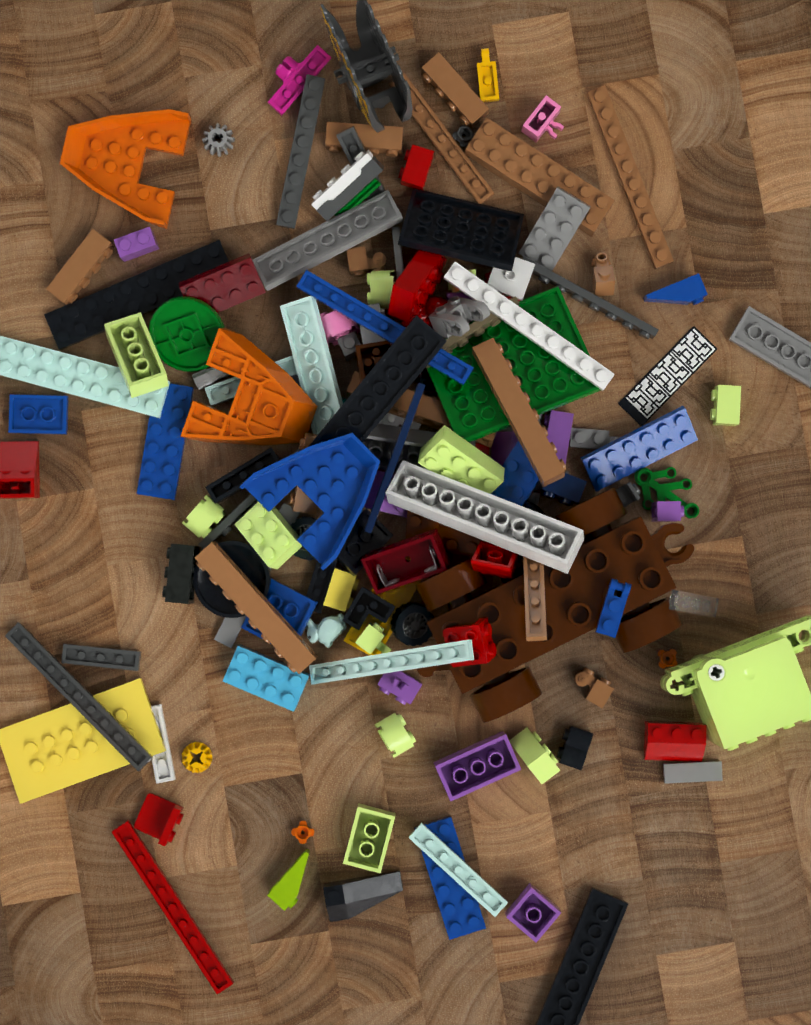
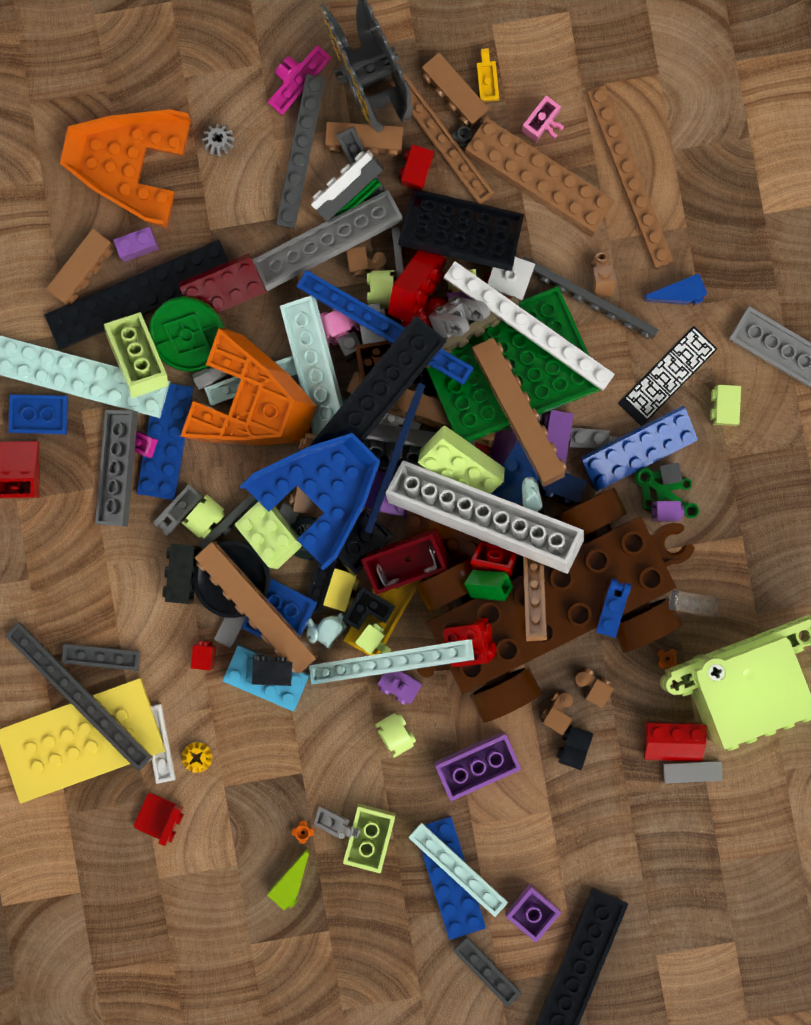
(116, 467): none -> dark grey plate
(145, 444): none -> dark pink plate
(172, 907): red plate -> none
(178, 509): none -> light grey plate
(203, 655): none -> red brick
(230, 483): black brick -> none
(269, 672): none -> black brick
(334, 823): none -> light grey plate
(352, 896): black wedge -> none
(410, 624): black wheel -> none
(487, 971): none -> dark grey plate
(488, 585): none -> green brick
(531, 494): none -> light aqua animal
(536, 756): yellowish green brick -> none
(554, 229): light grey plate -> none
(554, 716): none -> medium nougat brick
(628, 493): dark grey bracket -> none
(670, 473): none -> dark grey tile

